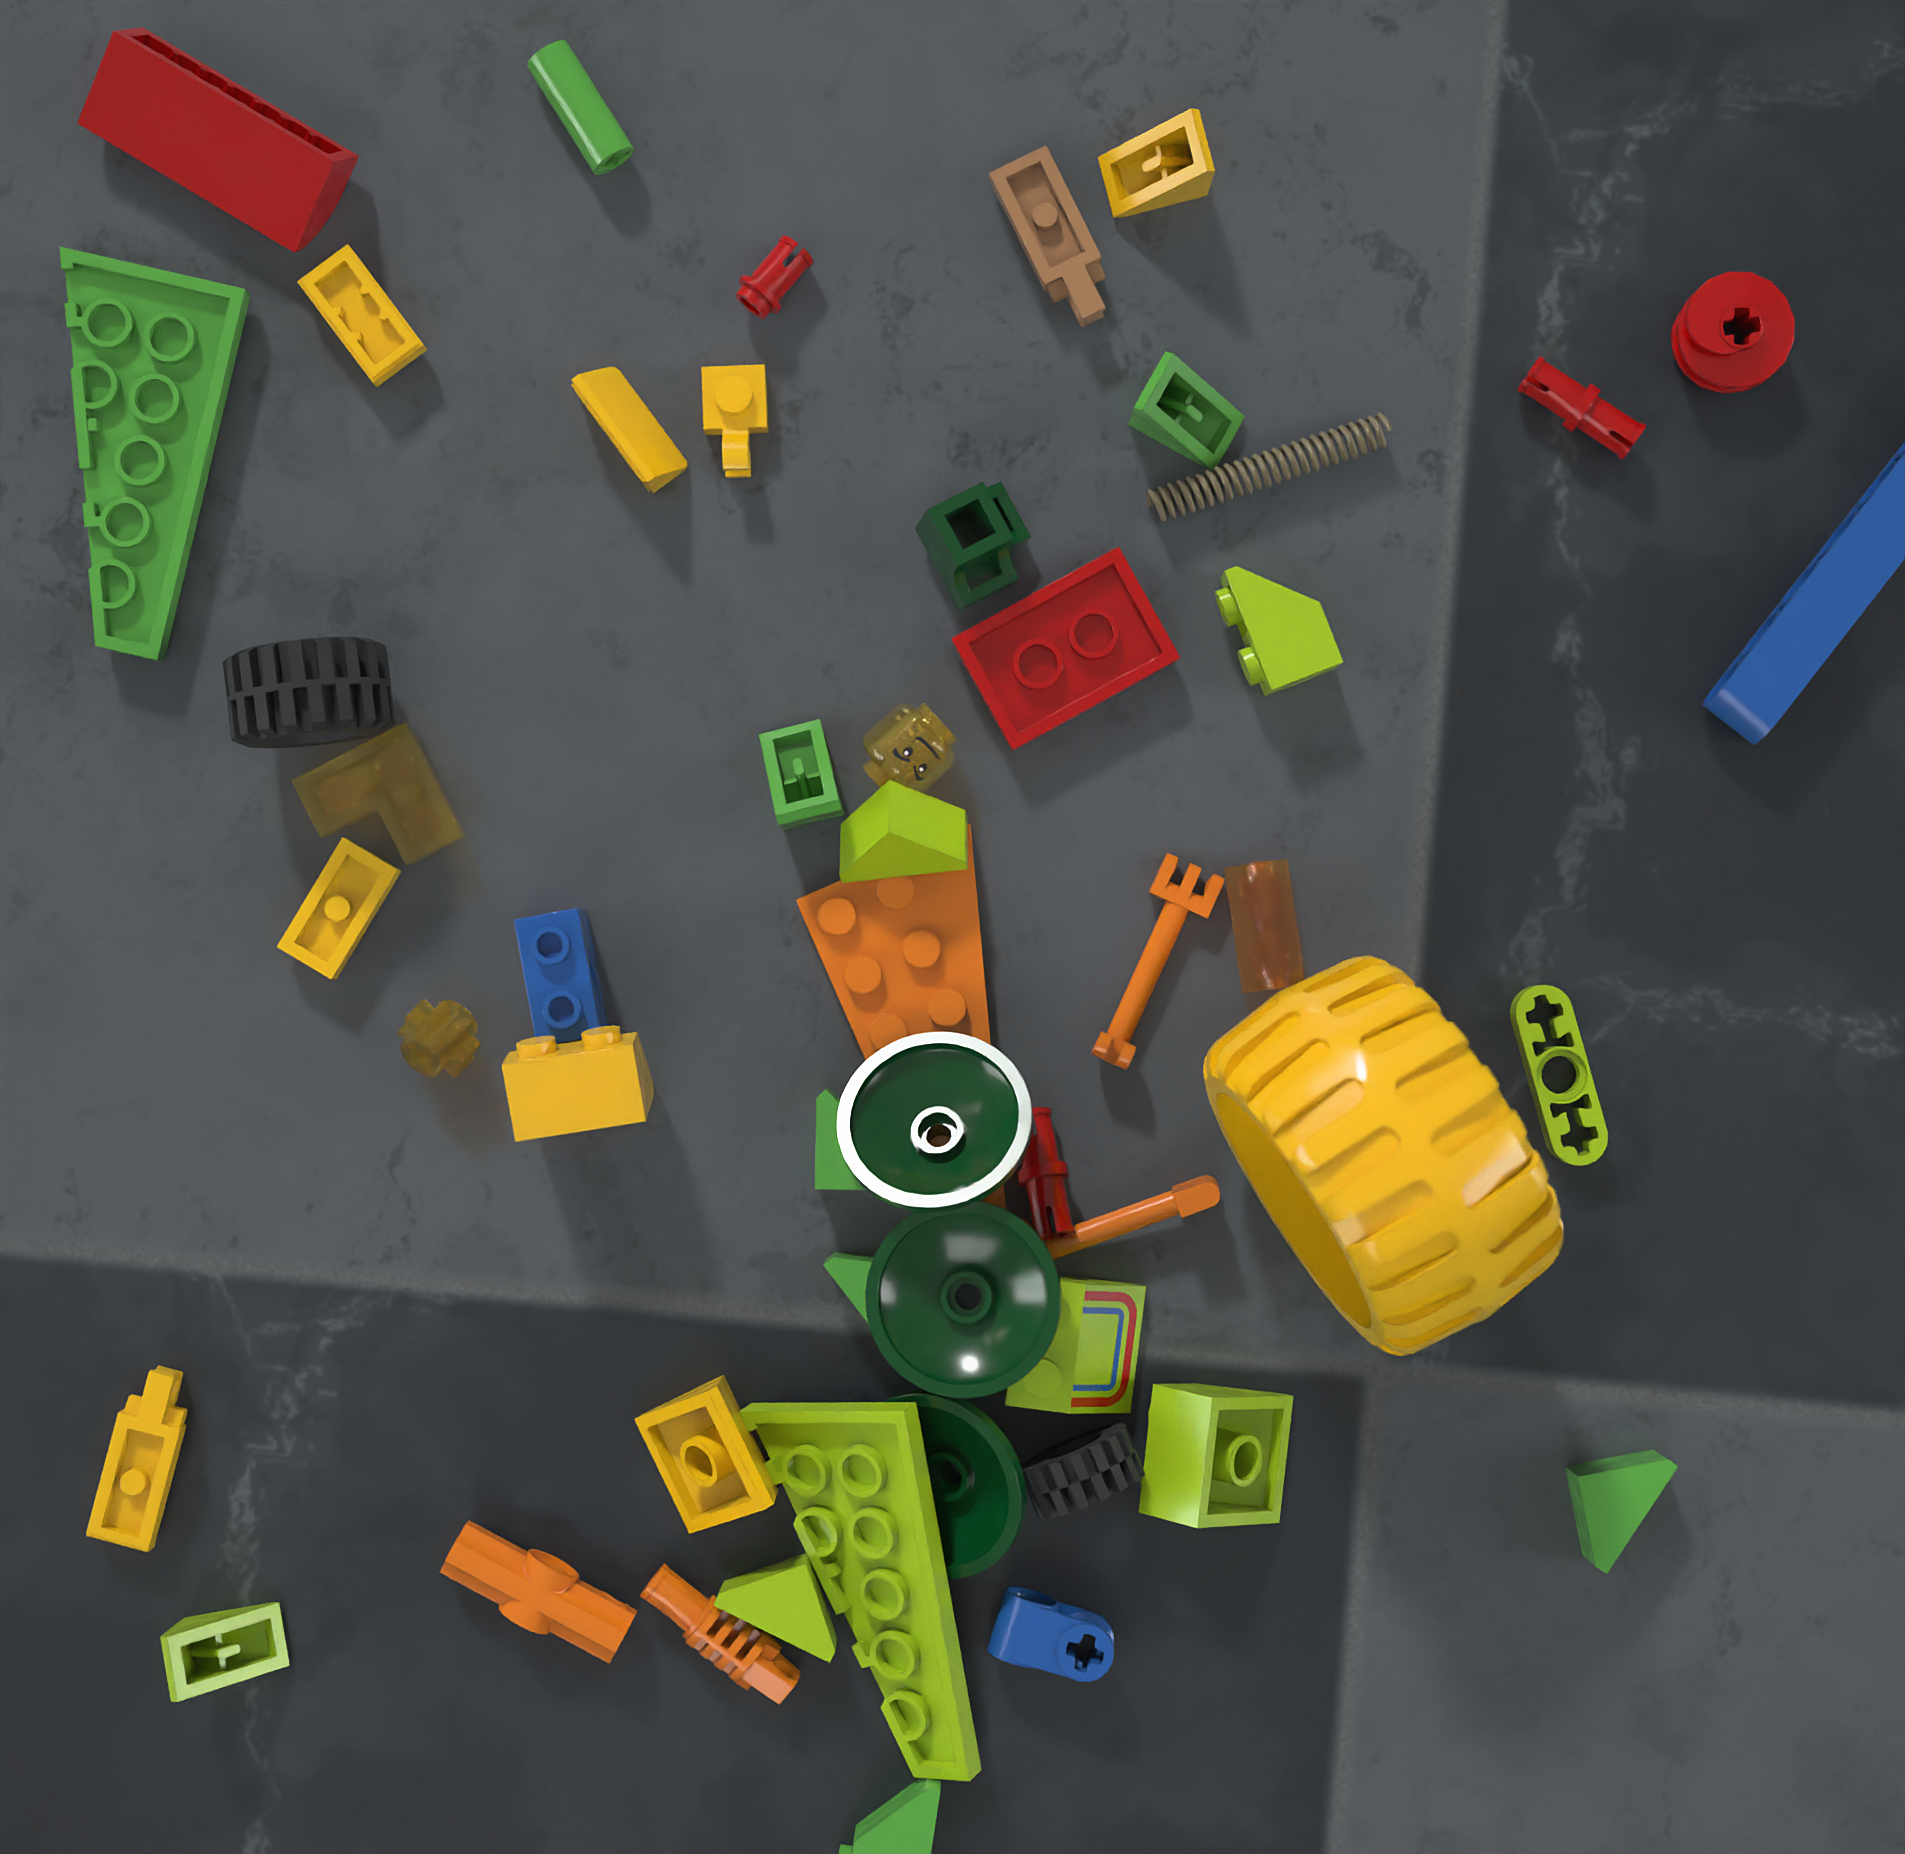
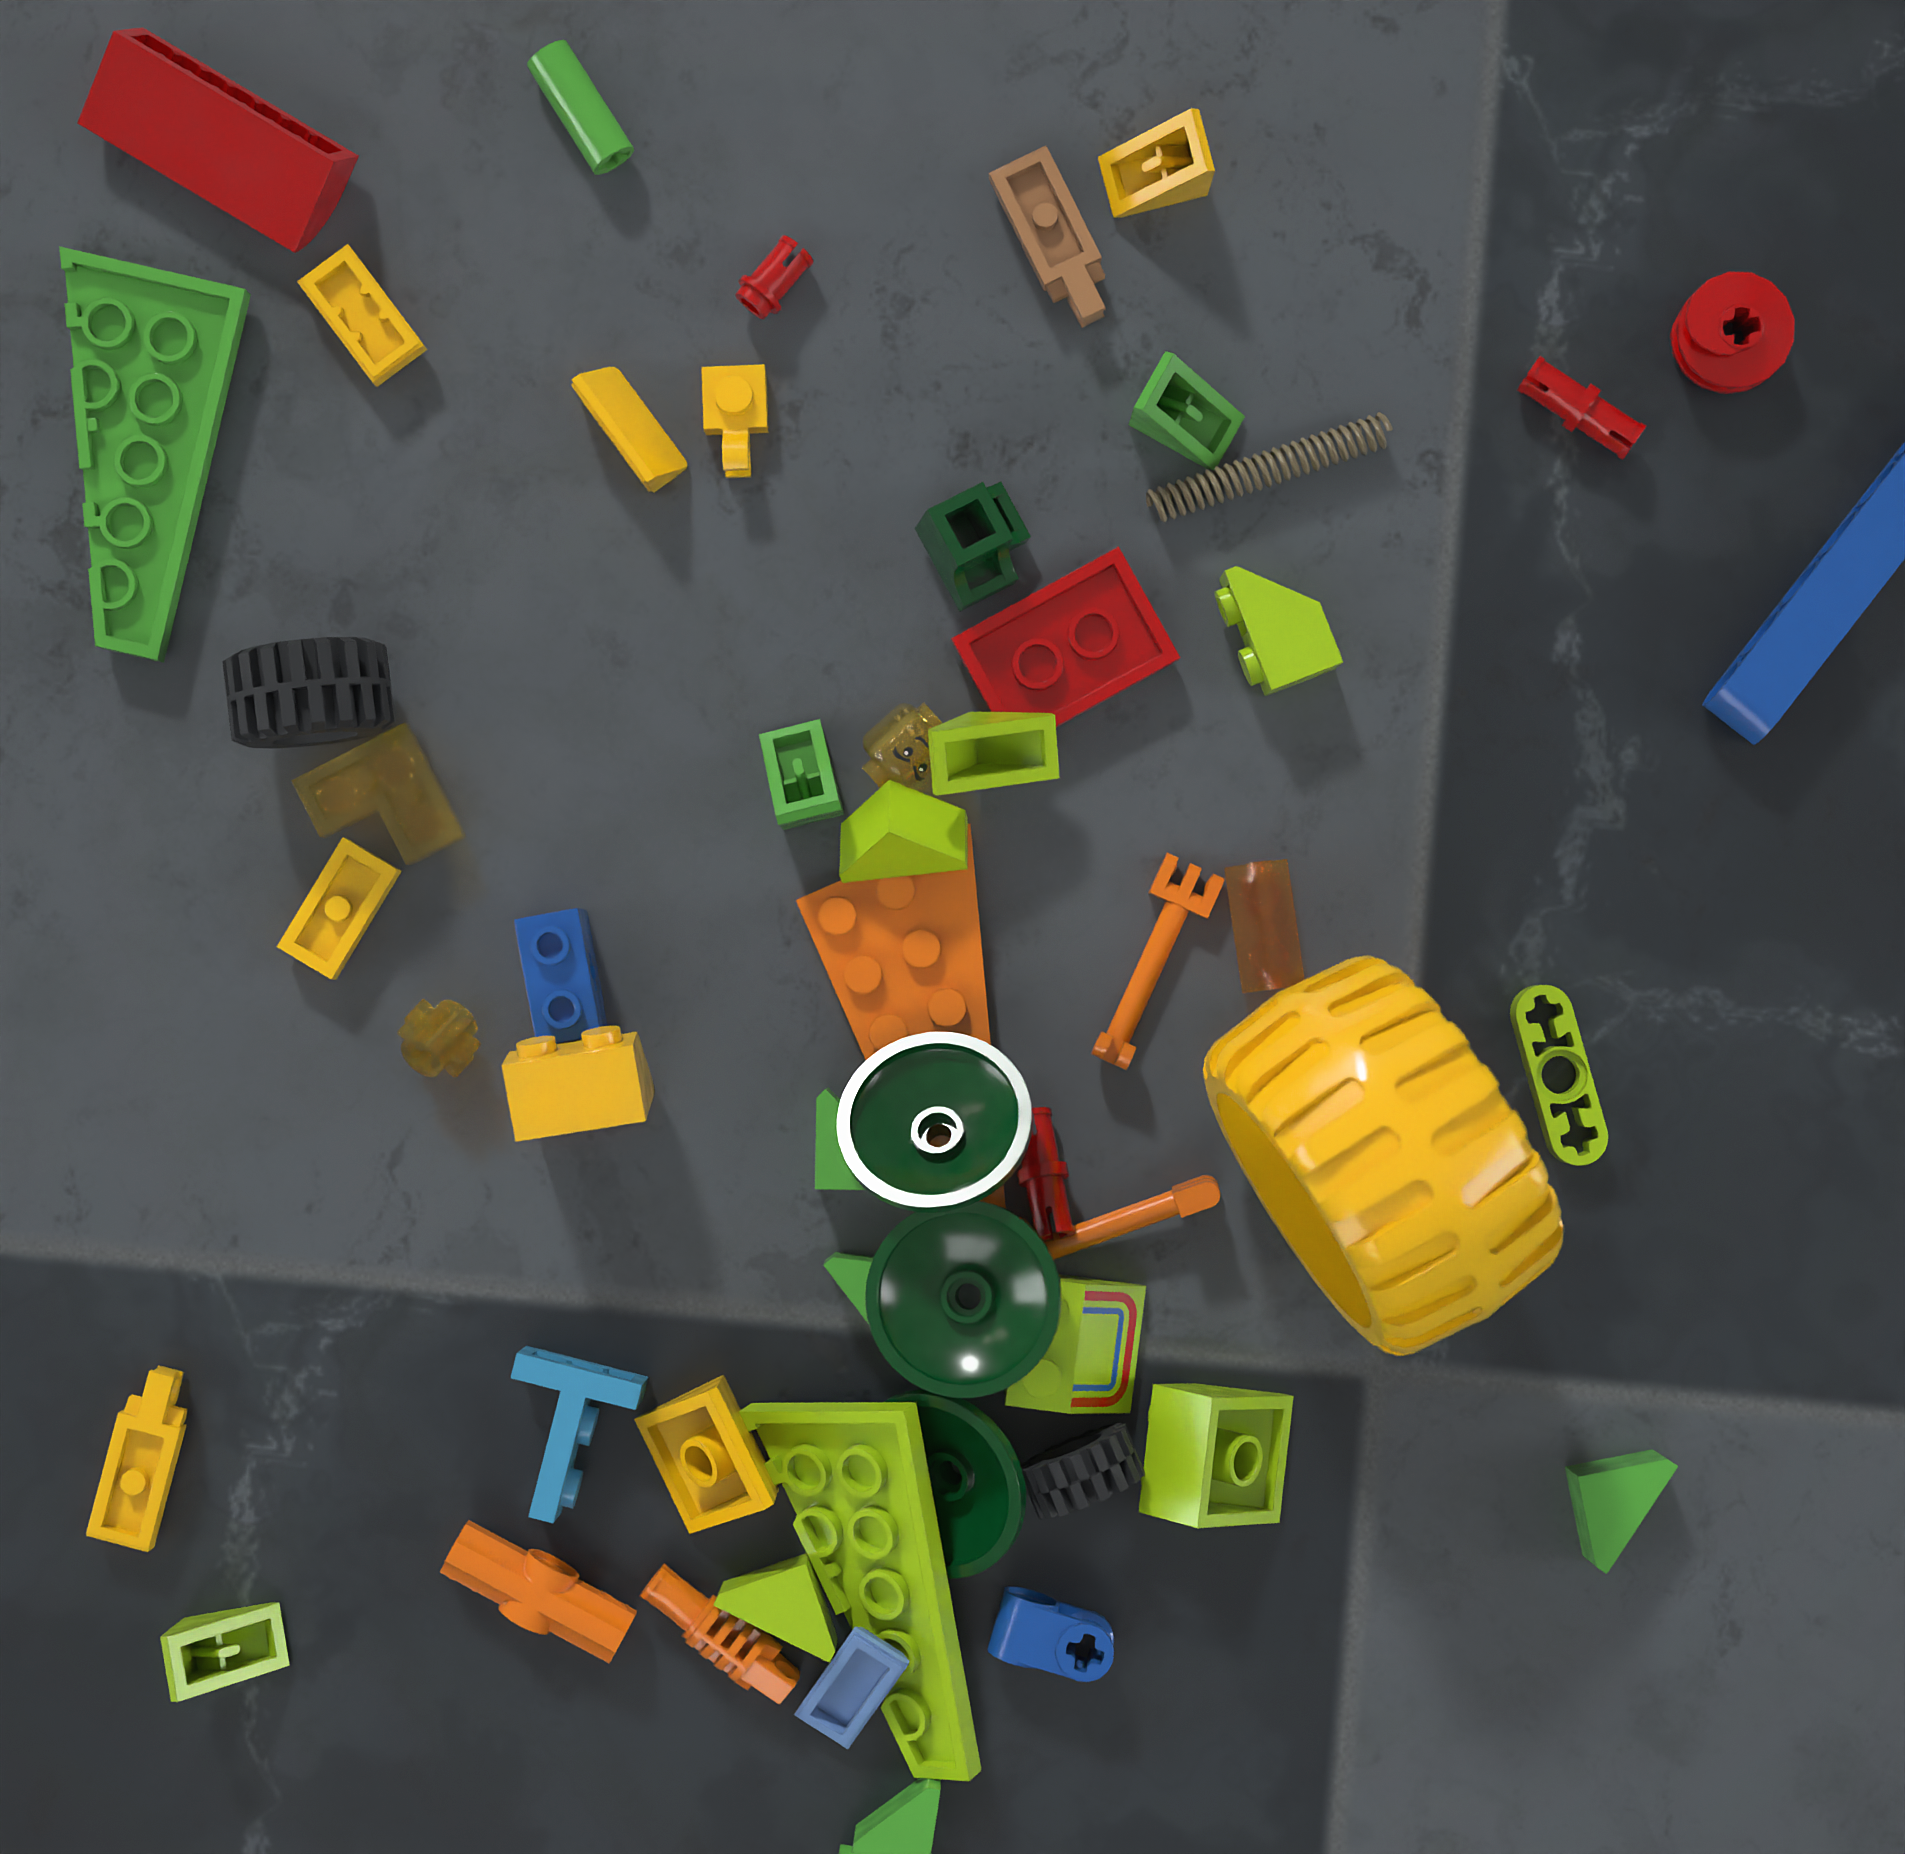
(573, 1419): none -> dark azure bracket
(852, 1686): none -> medium blue tile
(992, 751): none -> lime slope

